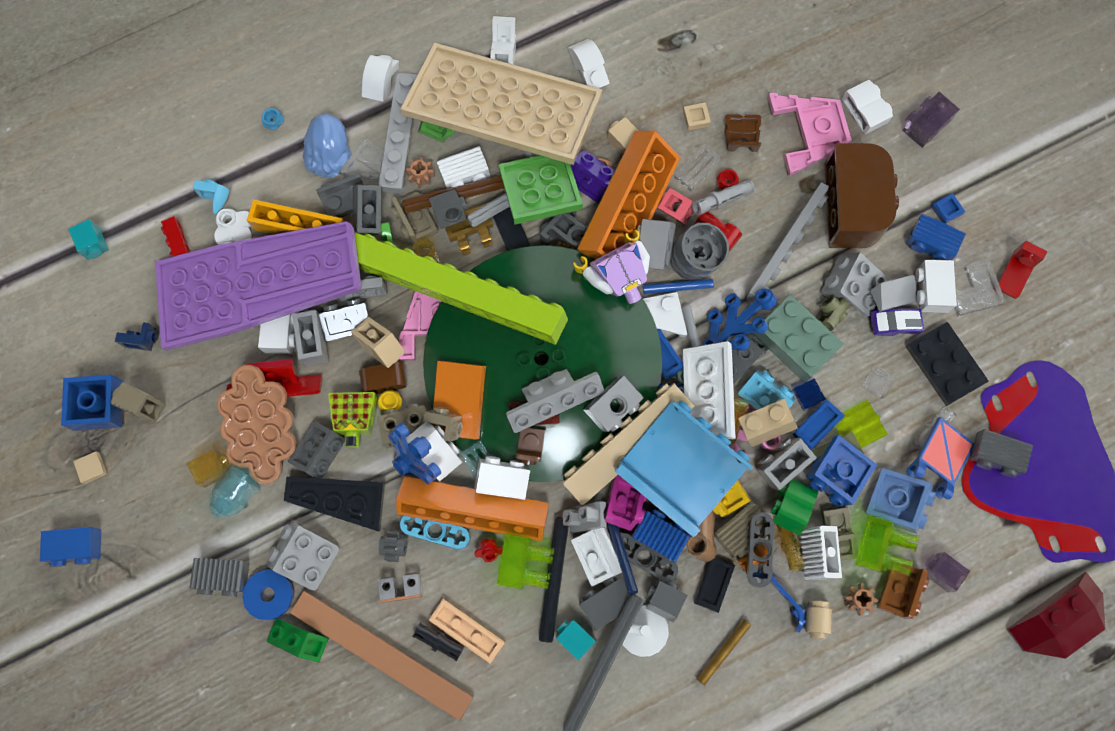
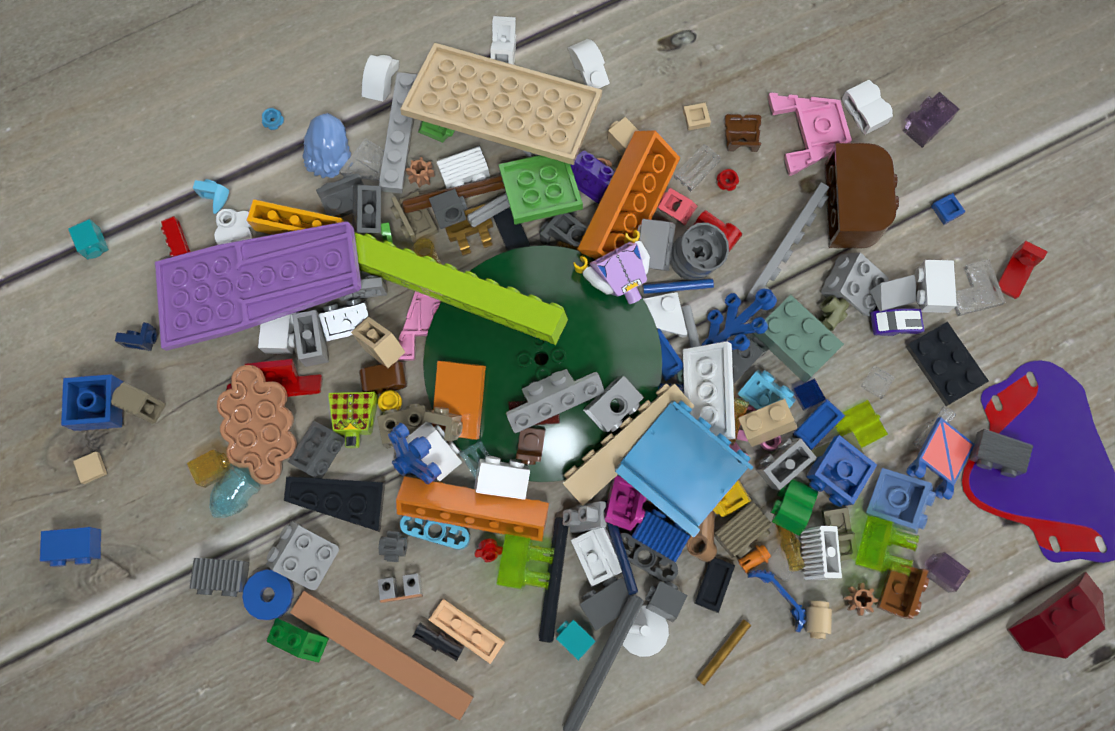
(715, 200): light grey pin -> none
(755, 530): dark grey beam -> none
(935, 238): blue brick -> none

